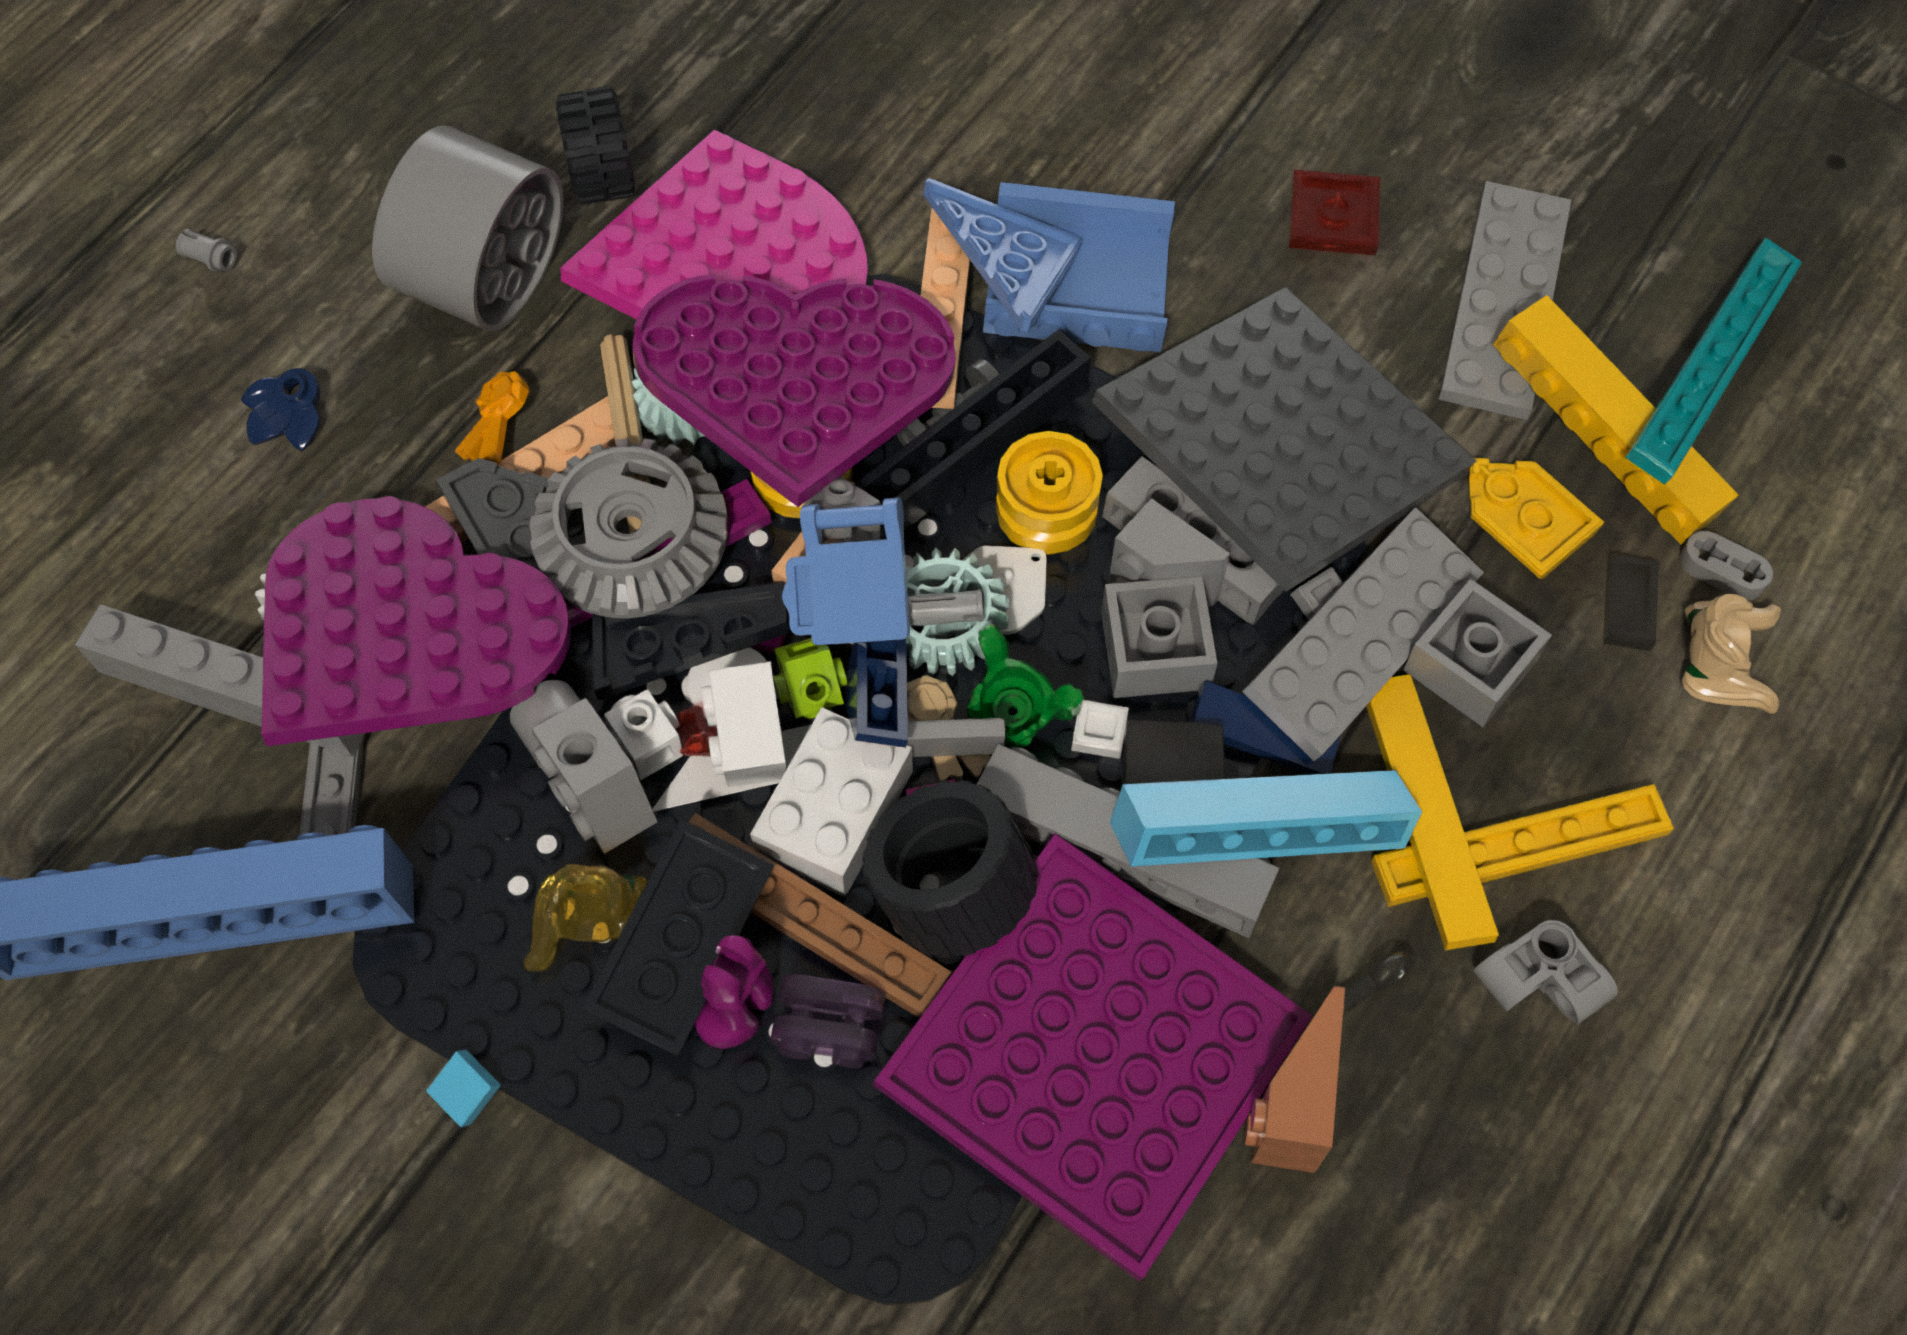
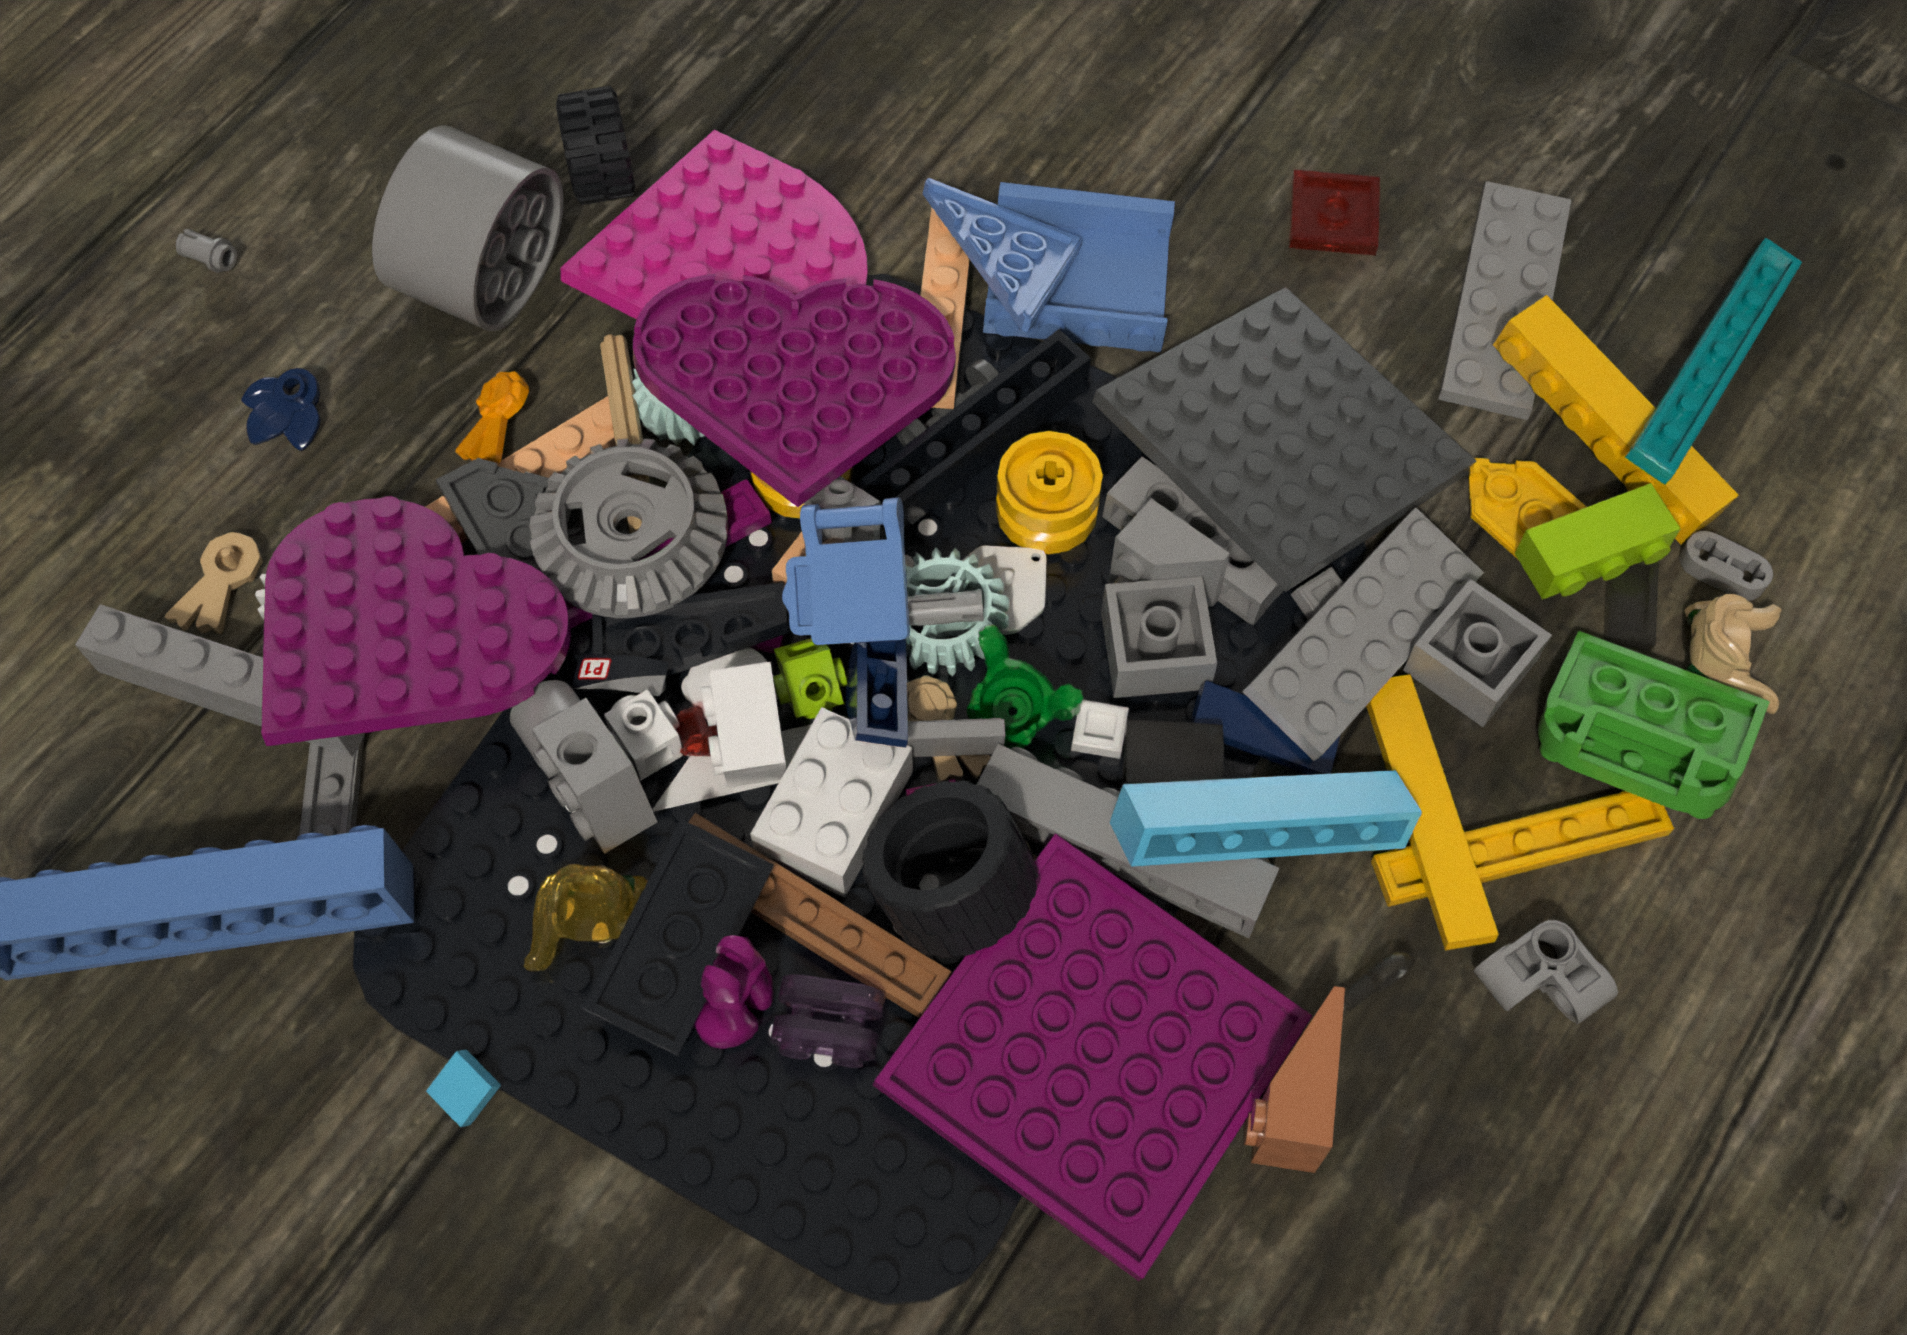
(226, 565): none -> tan piece
(620, 673): none -> sticker
(1597, 542): none -> lime brick
(1649, 727): none -> bright green plate

